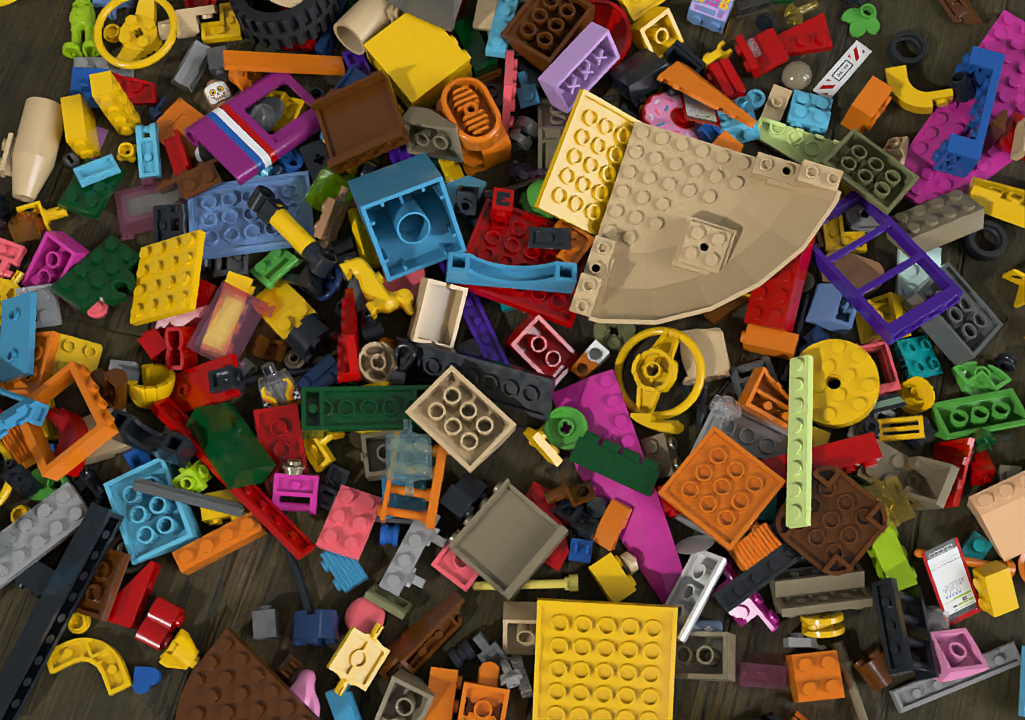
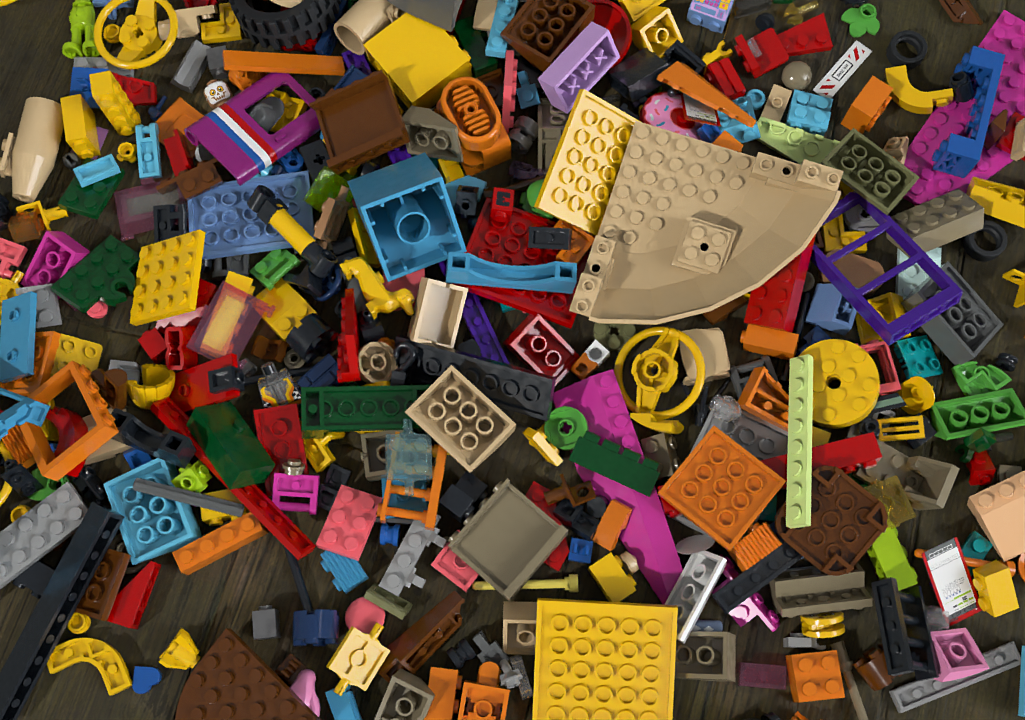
(160, 624): red brick -> none
(956, 453): red wing -> none

